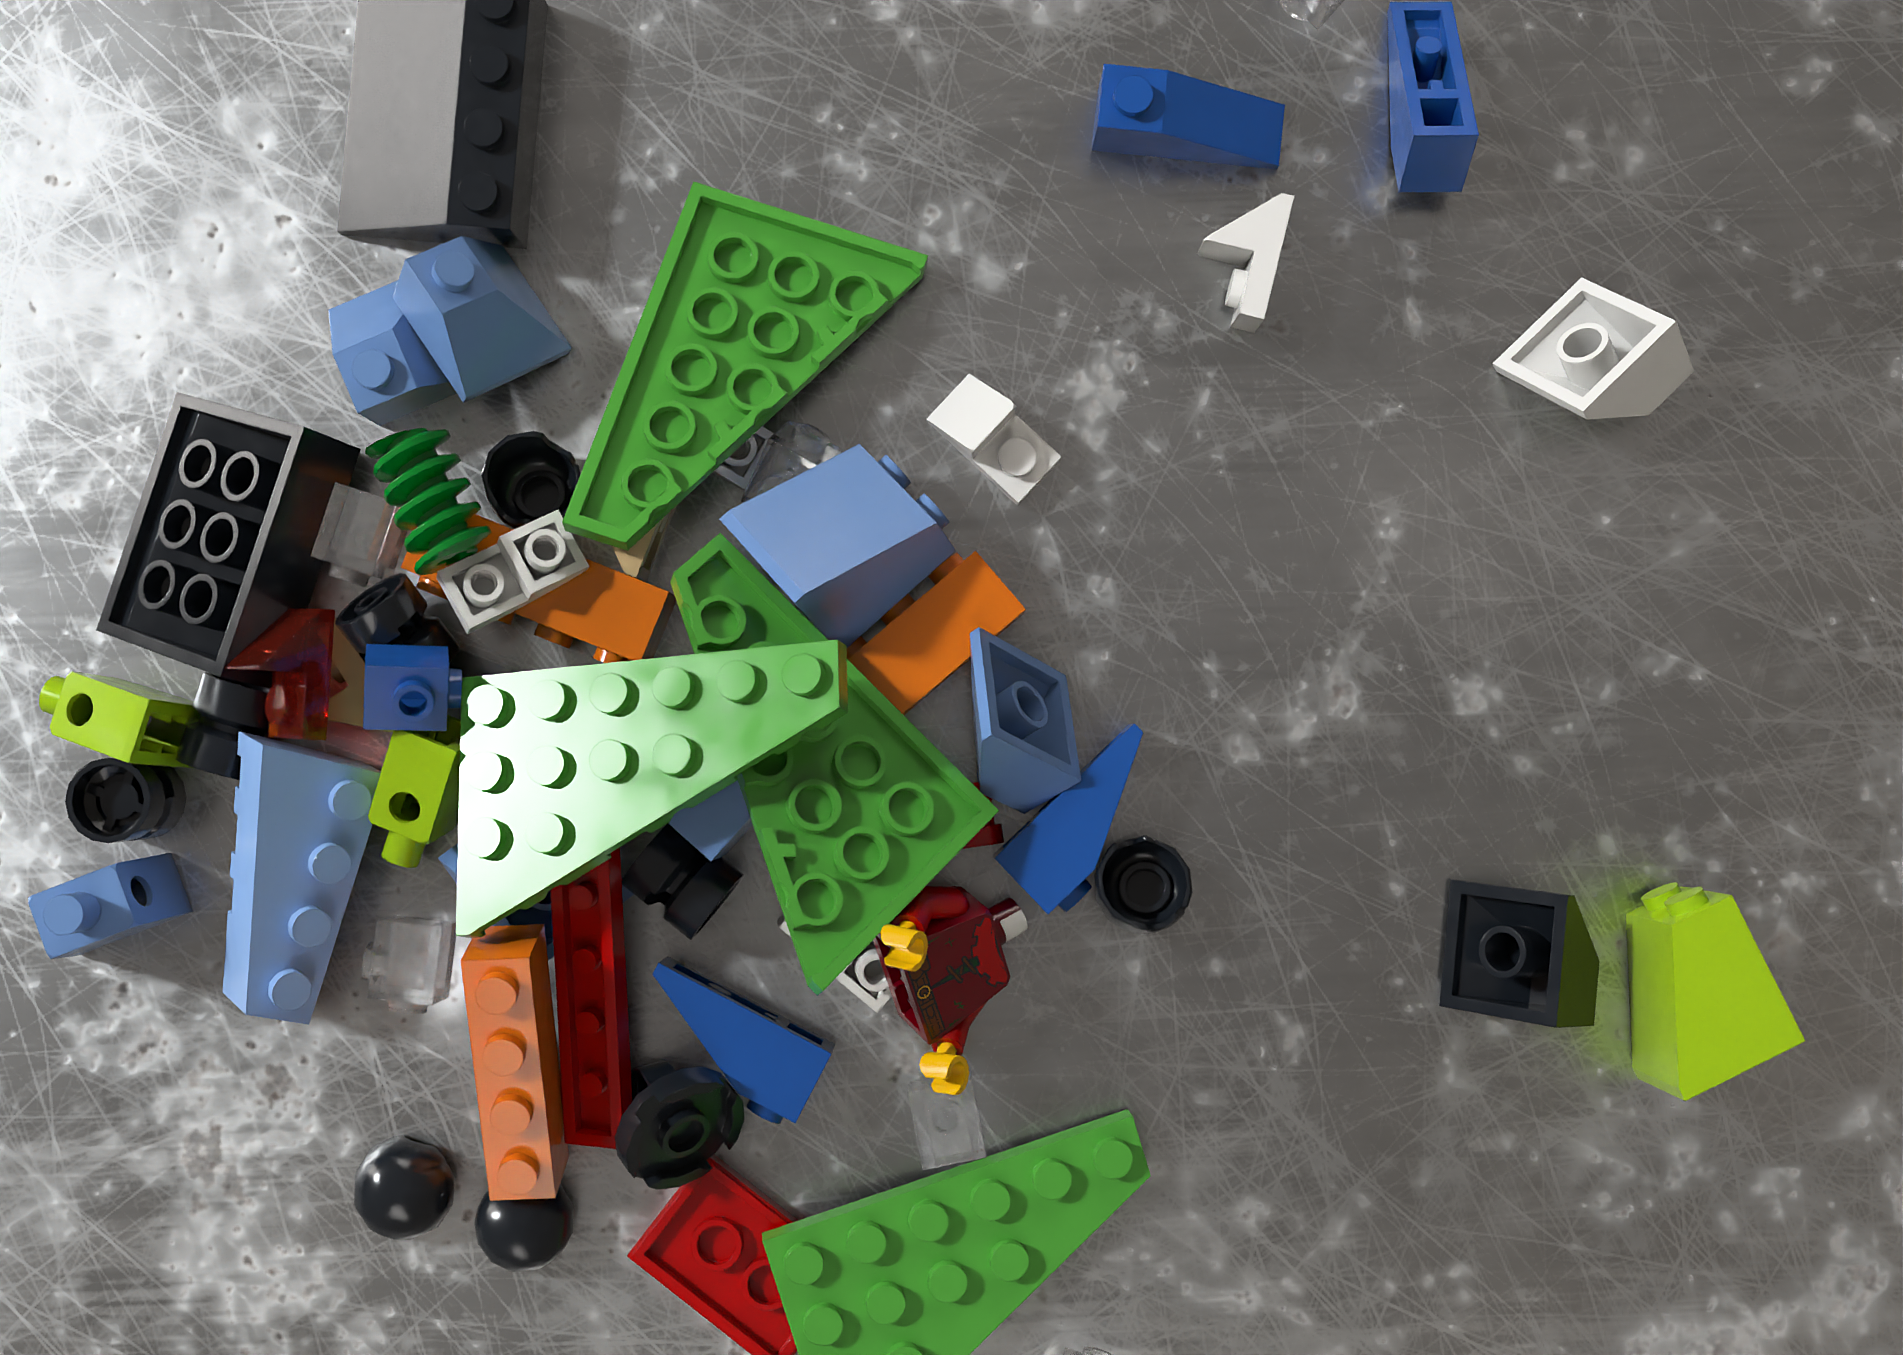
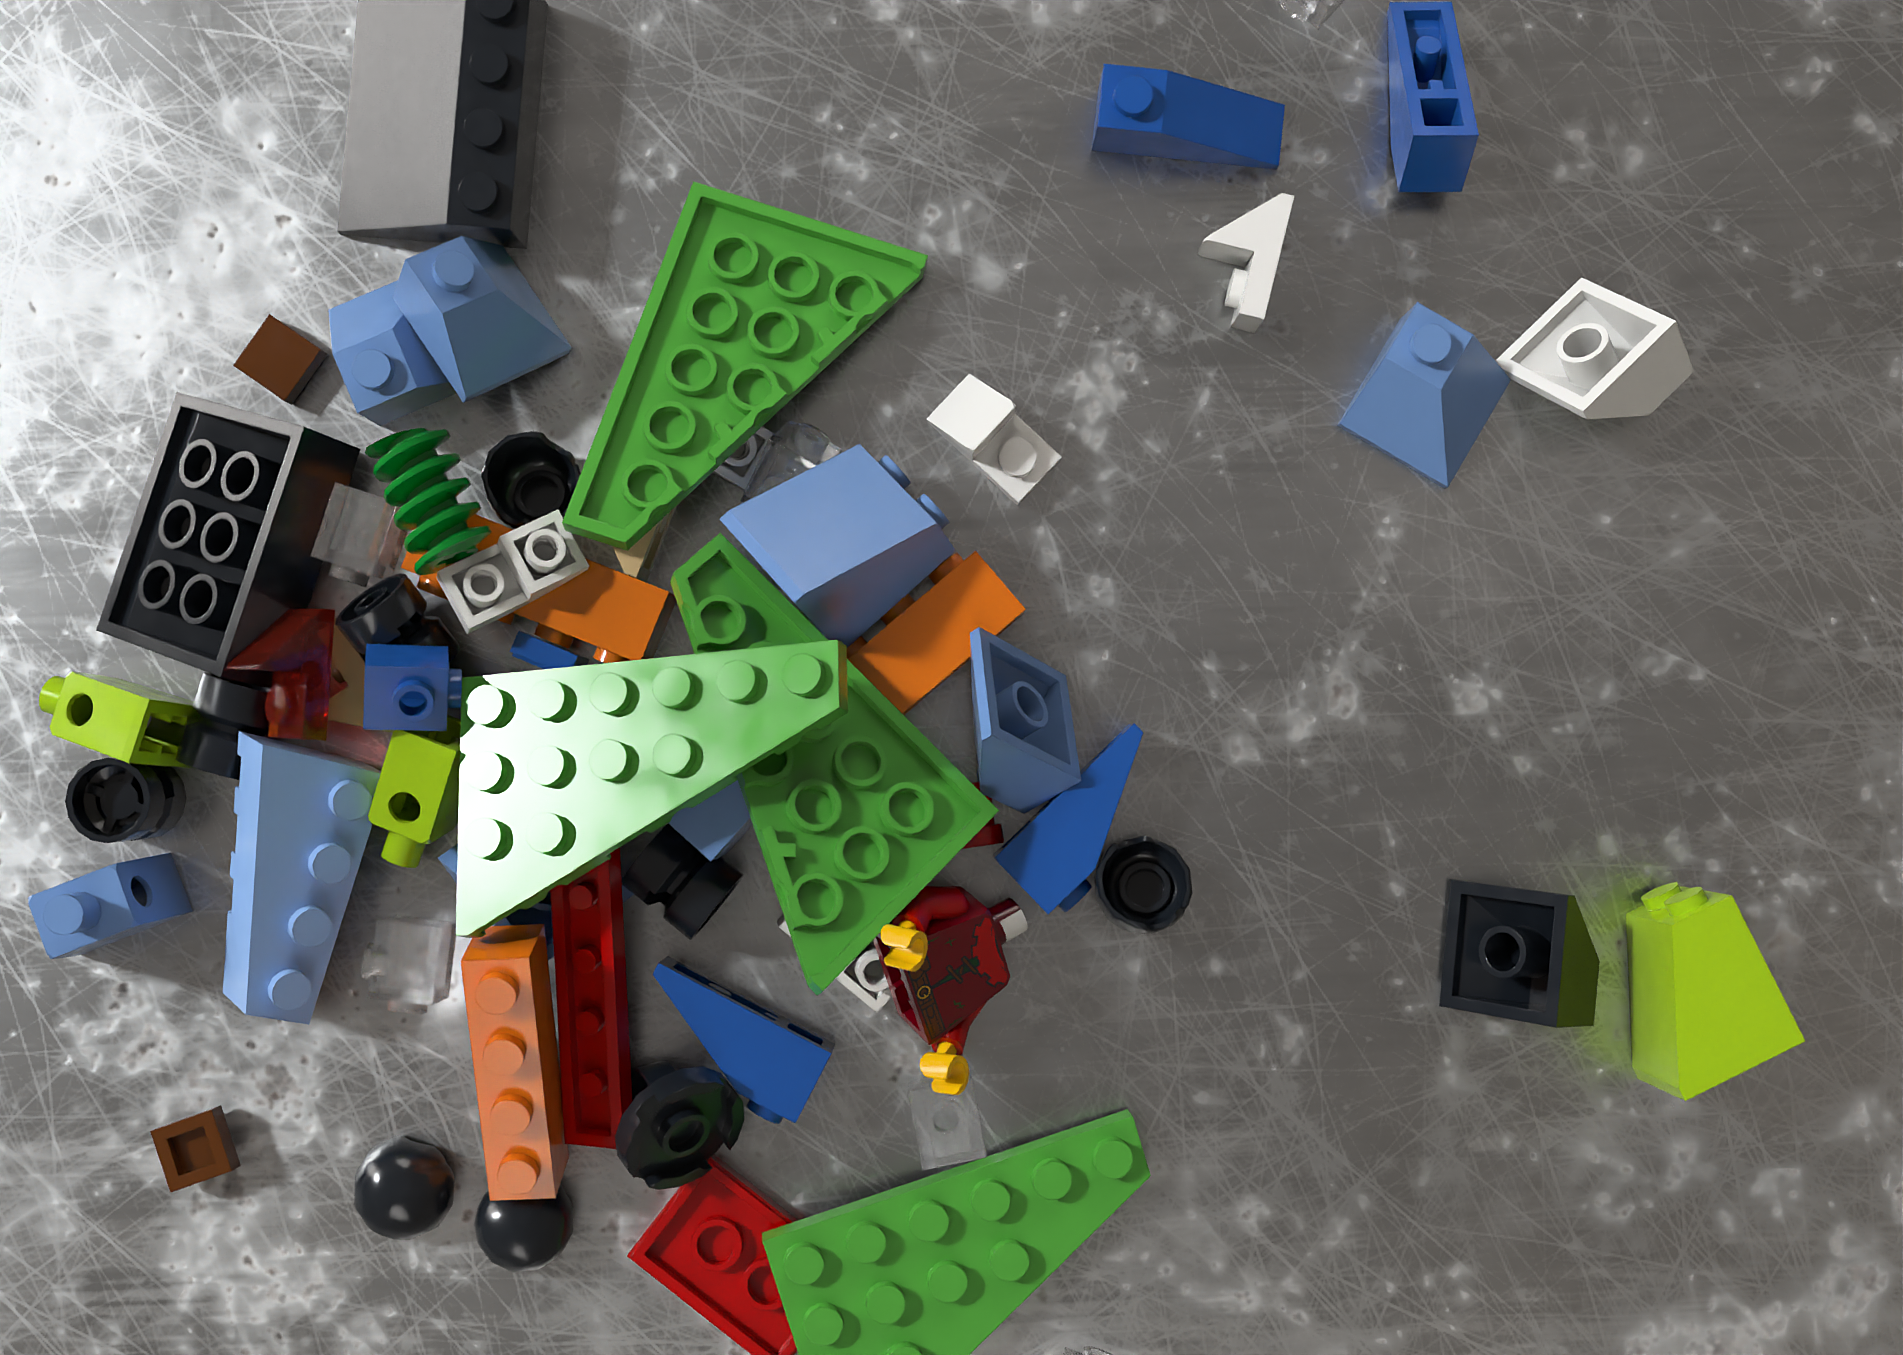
(195, 1148): none -> reddish brown plate
(280, 359): none -> reddish brown tile
(544, 653): none -> blue tile
(1427, 395): none -> medium blue slope

